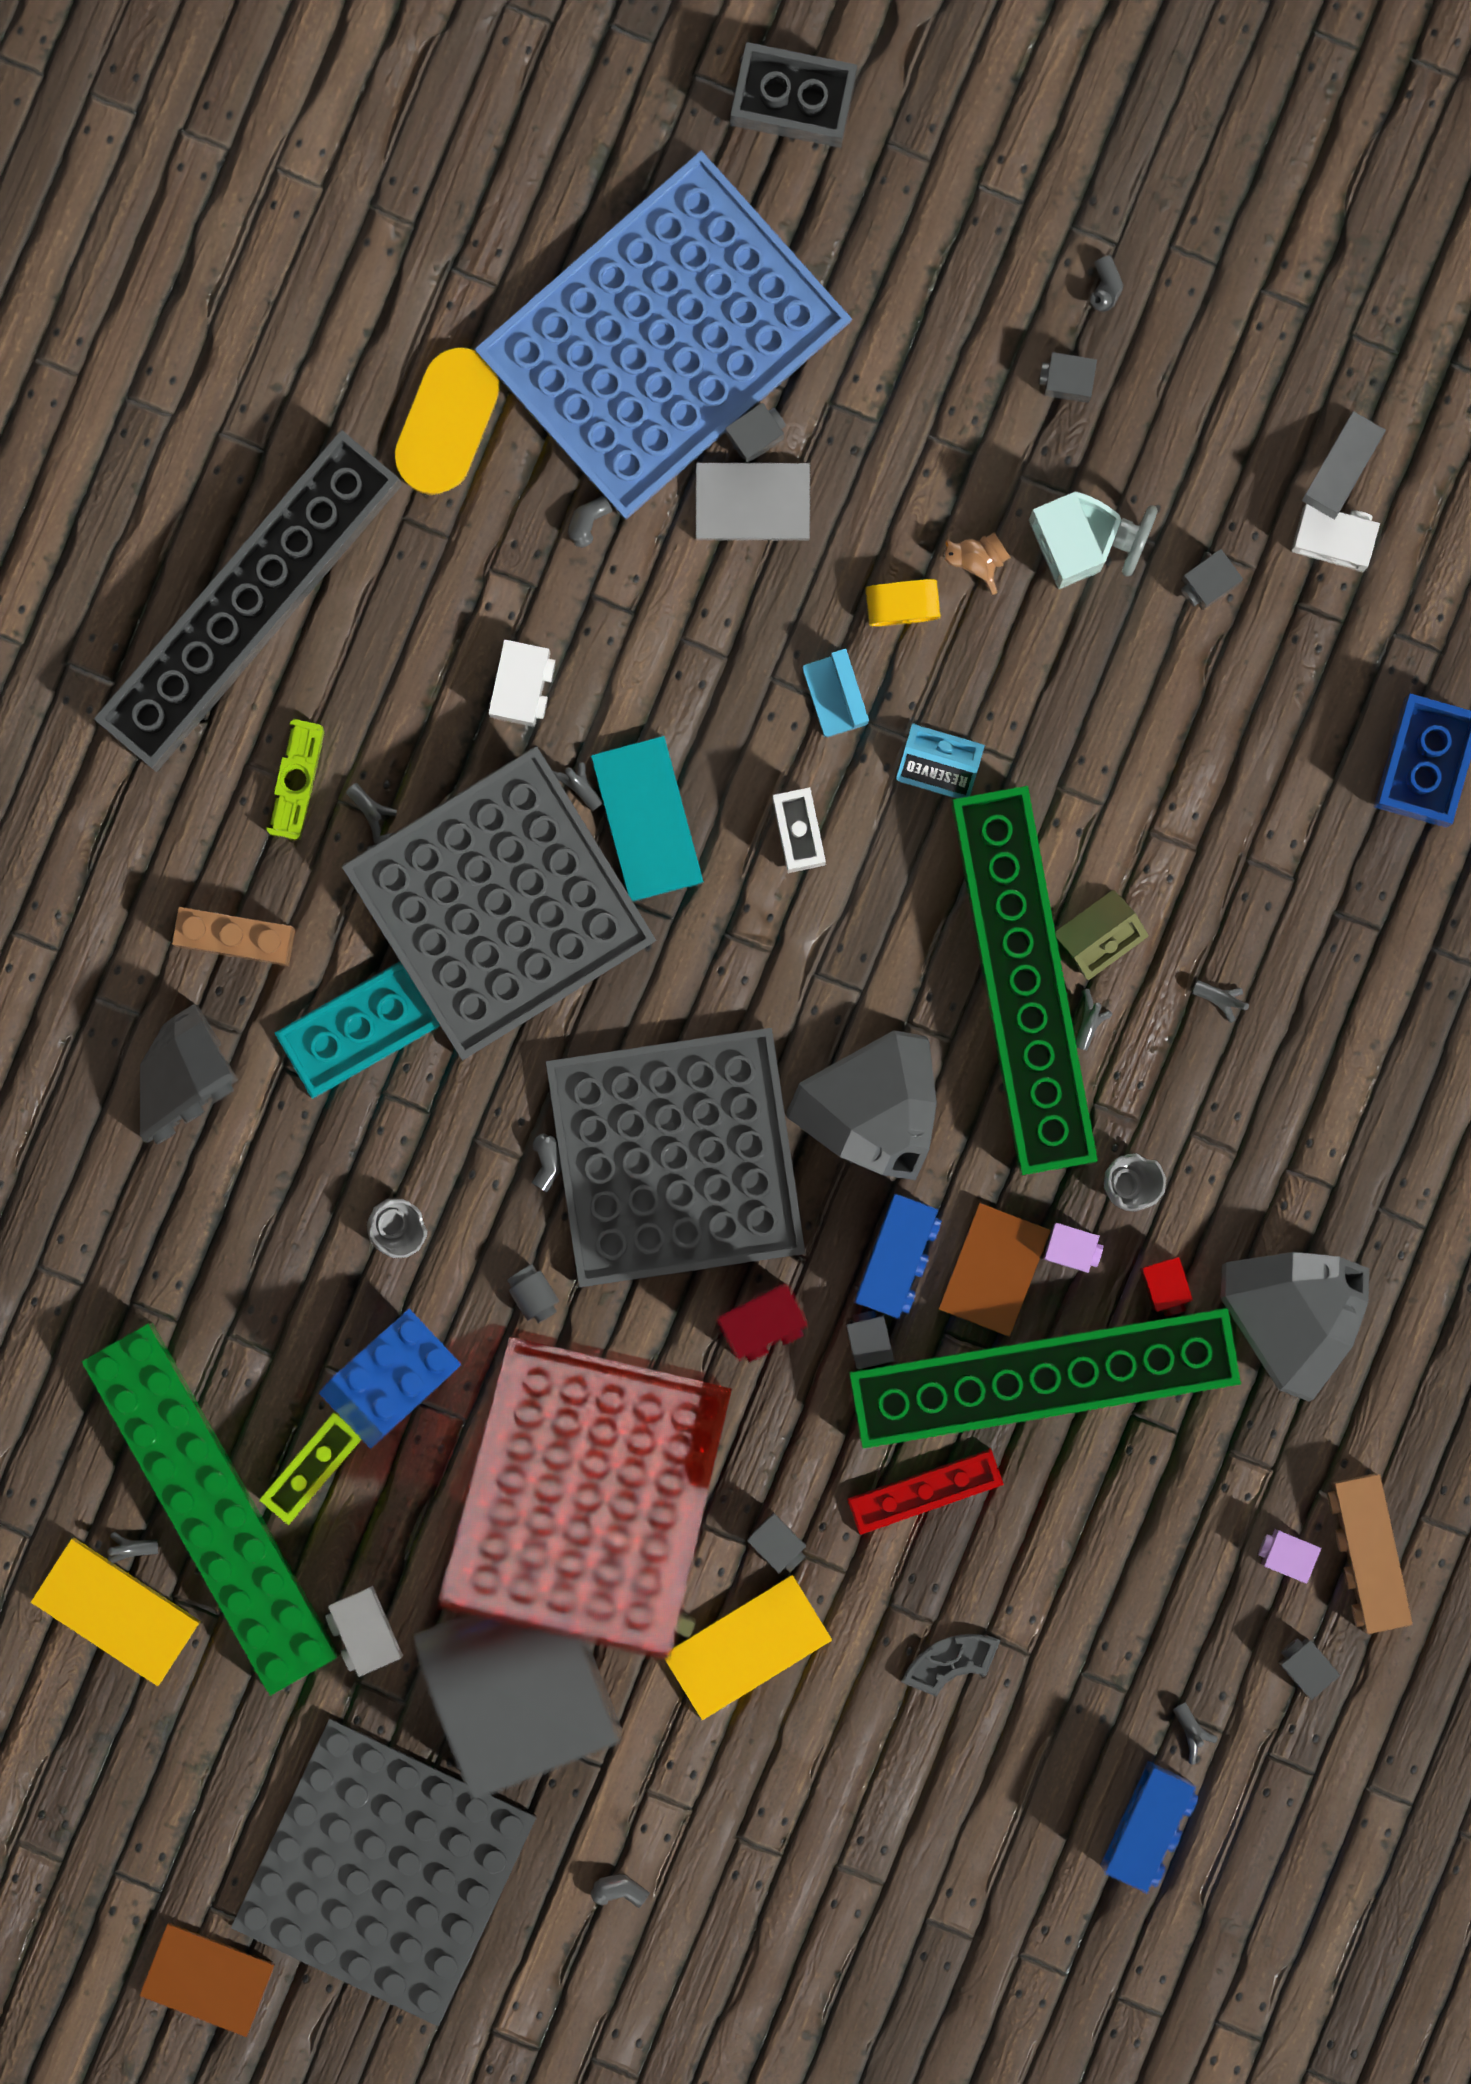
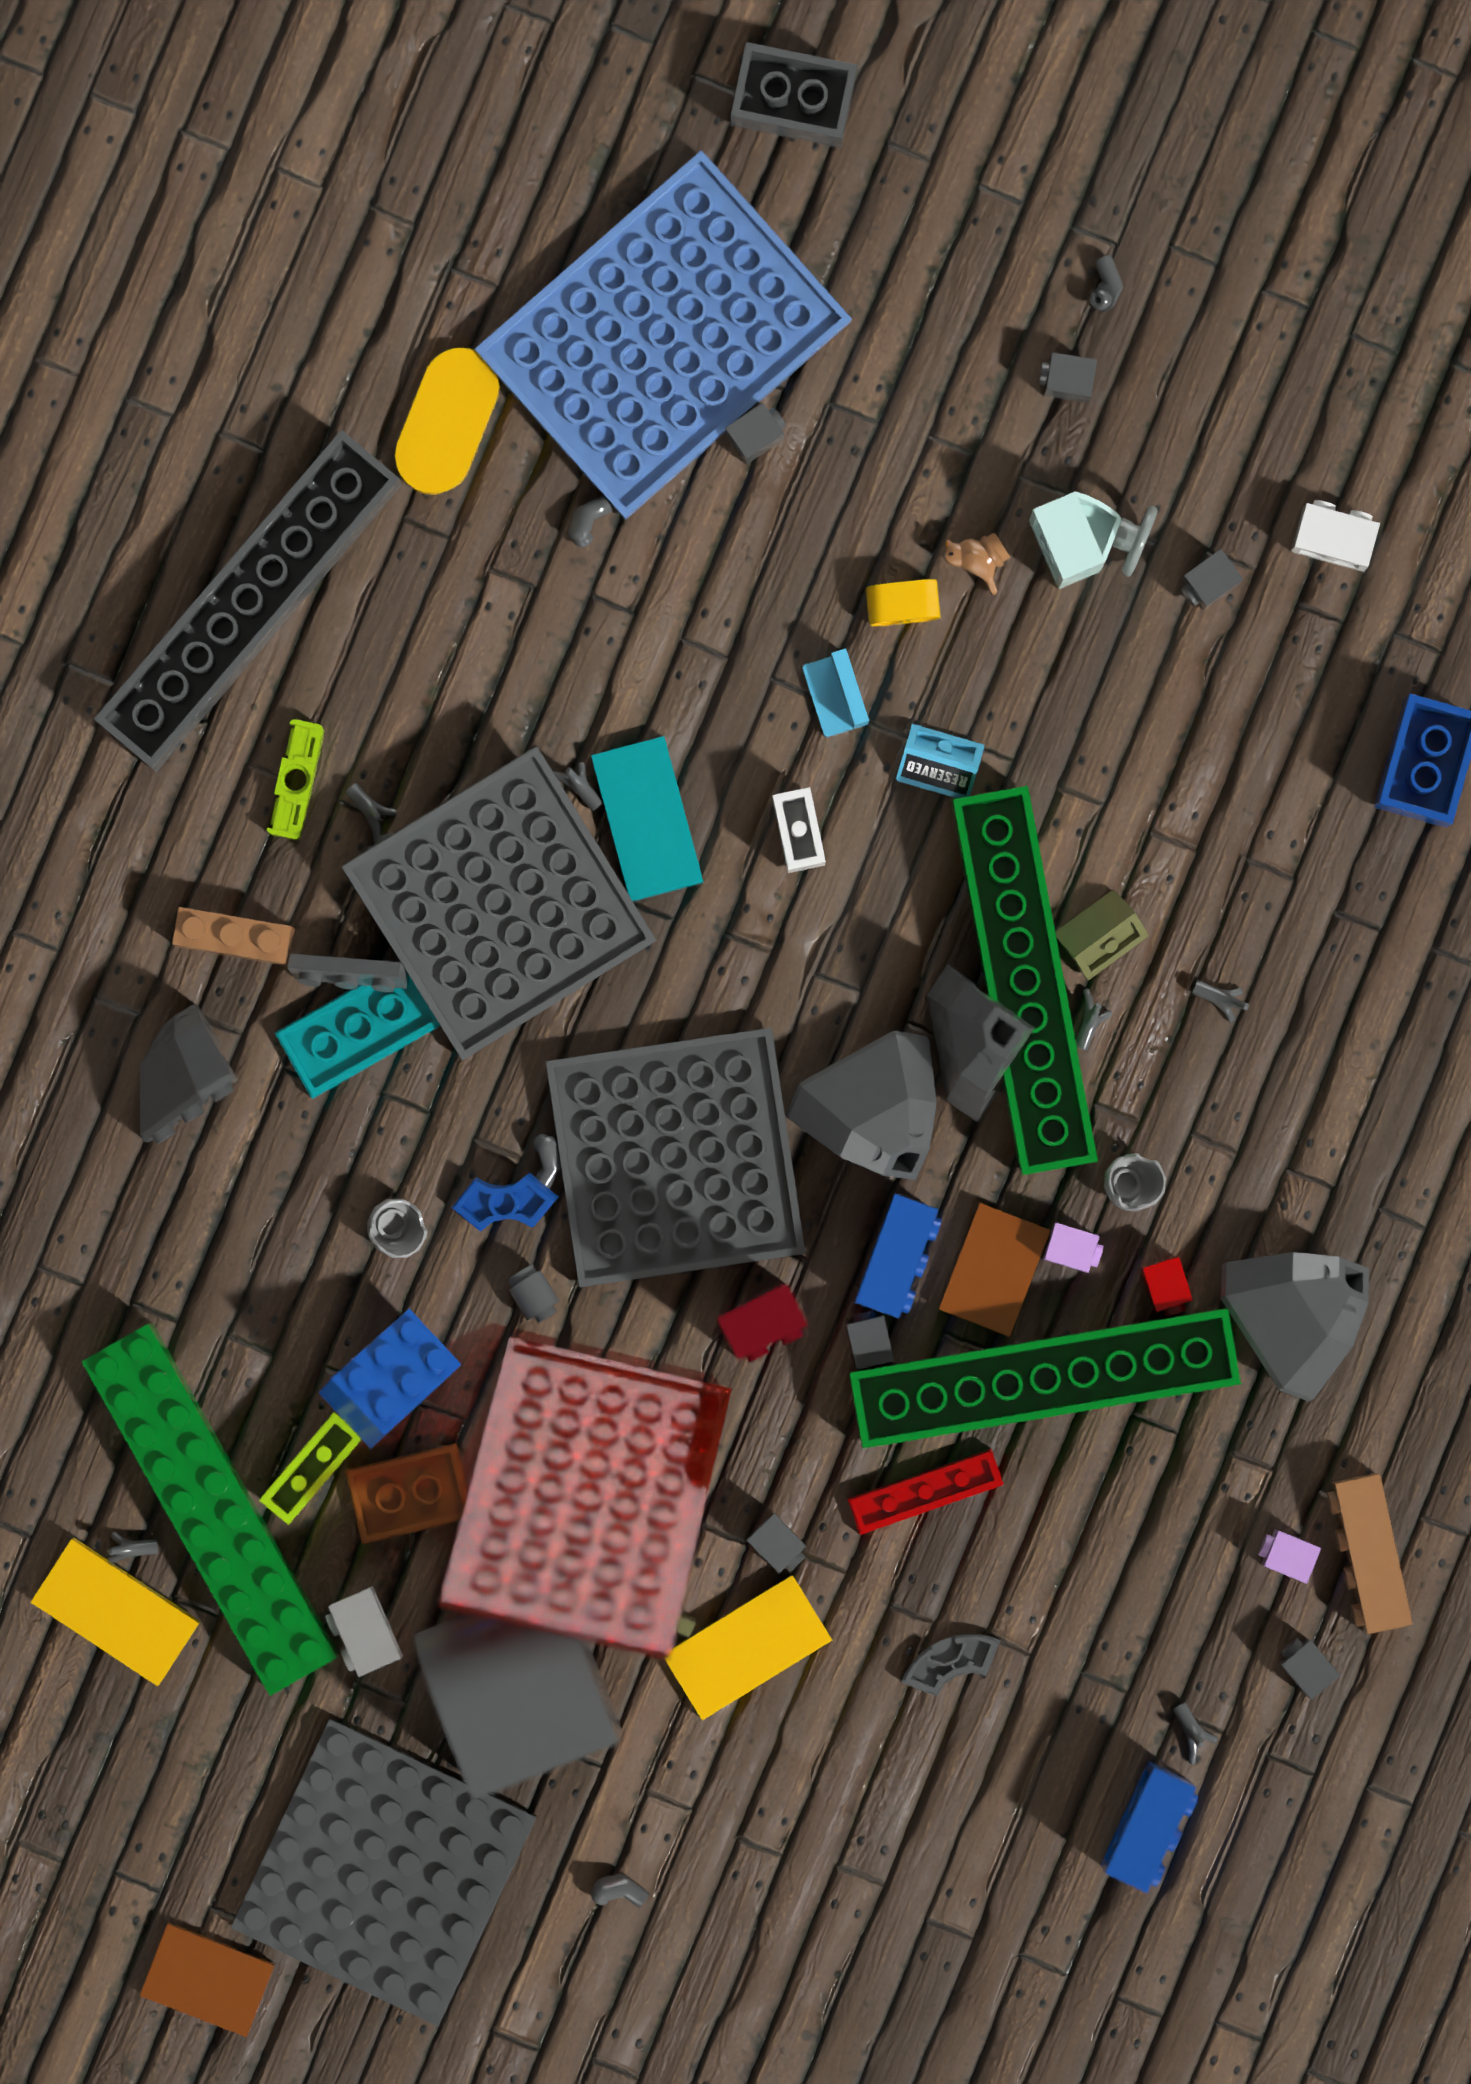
(348, 972): none -> dark grey plate
(408, 1493): none -> dark orange tile
(520, 1201): none -> blue tile
(521, 683): white brick -> none
(752, 501): light grey tile -> none
(973, 1040): none -> dark grey brick
(1343, 465): dark grey tile -> none

